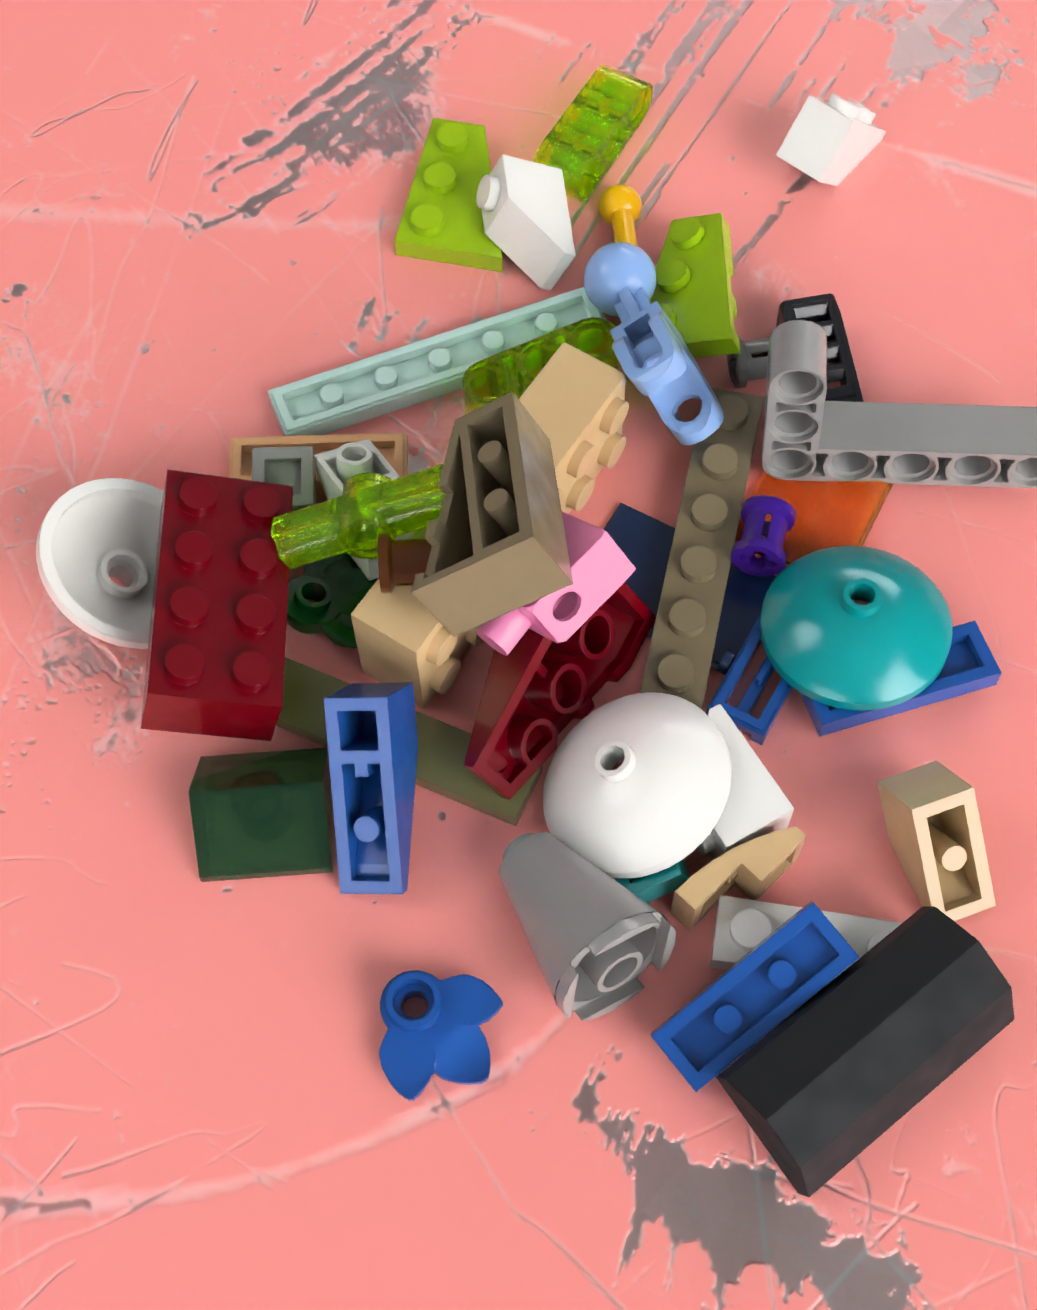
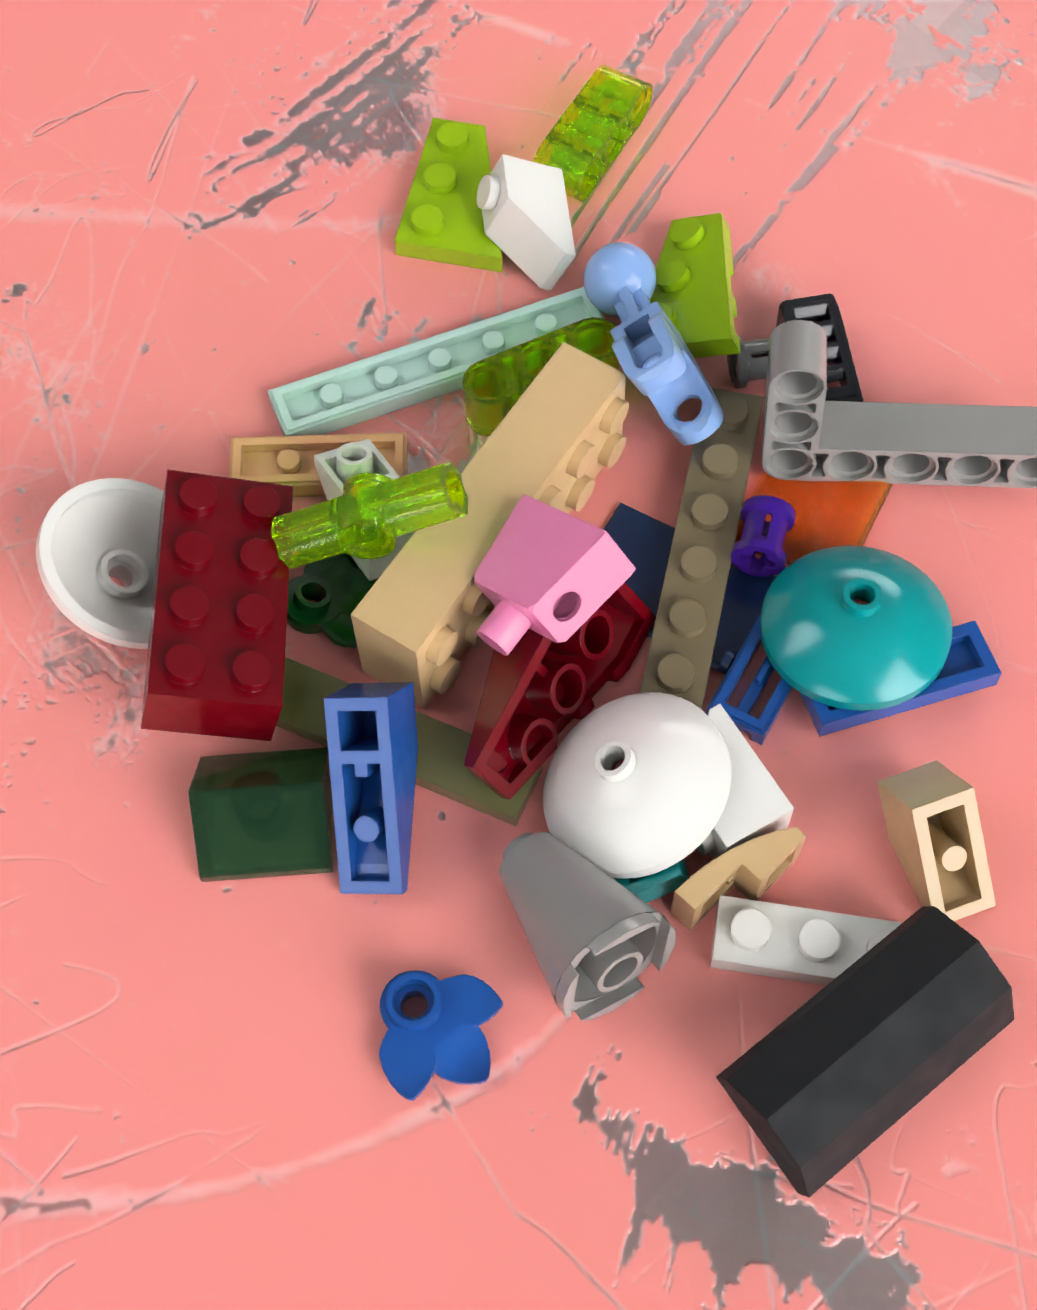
(289, 467): light grey plate -> none
(400, 561): reddish brown bush -> none
(498, 523): dark tan wedge -> none
(621, 207): yellow bar -> none
(754, 995): blue plate -> none
(830, 138): white slope -> none

